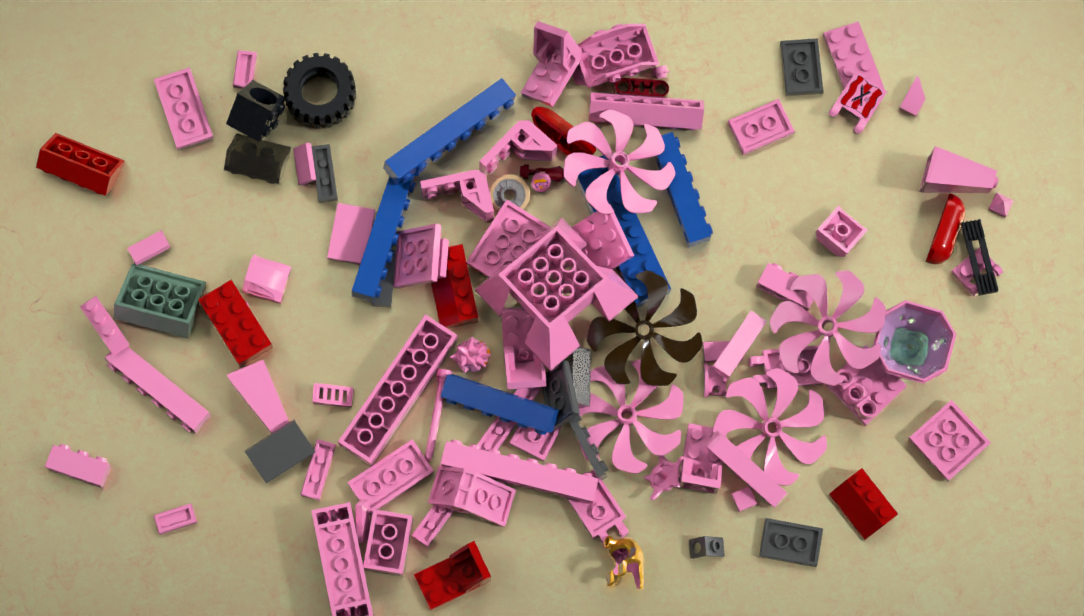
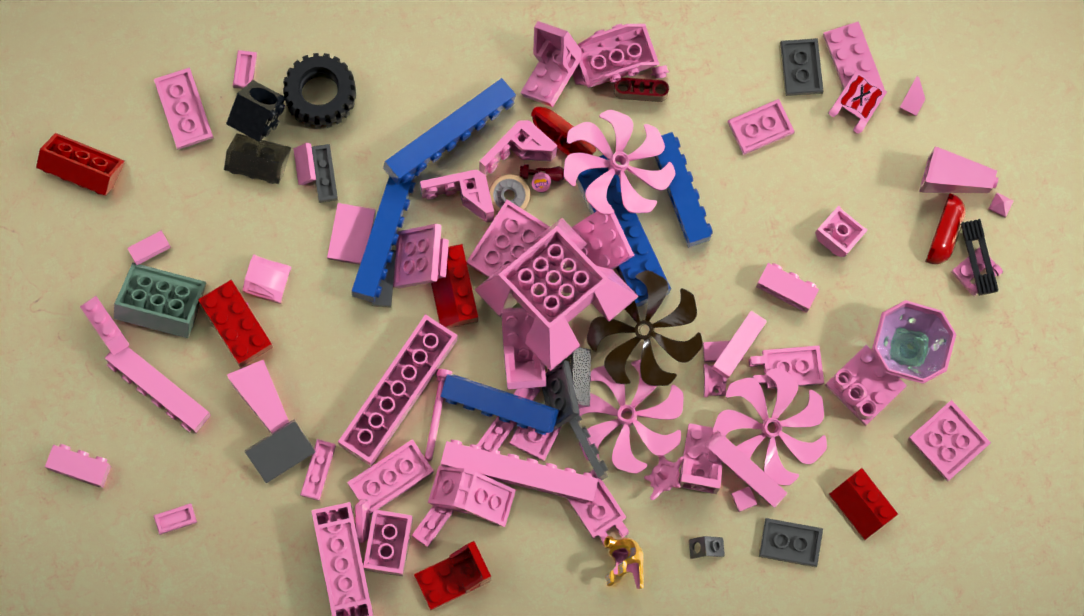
(333, 388): bright pink slope -> none
(471, 355): bright pink hair -> none
(649, 110): bright pink brick -> none
(792, 312): bright pink piece -> none

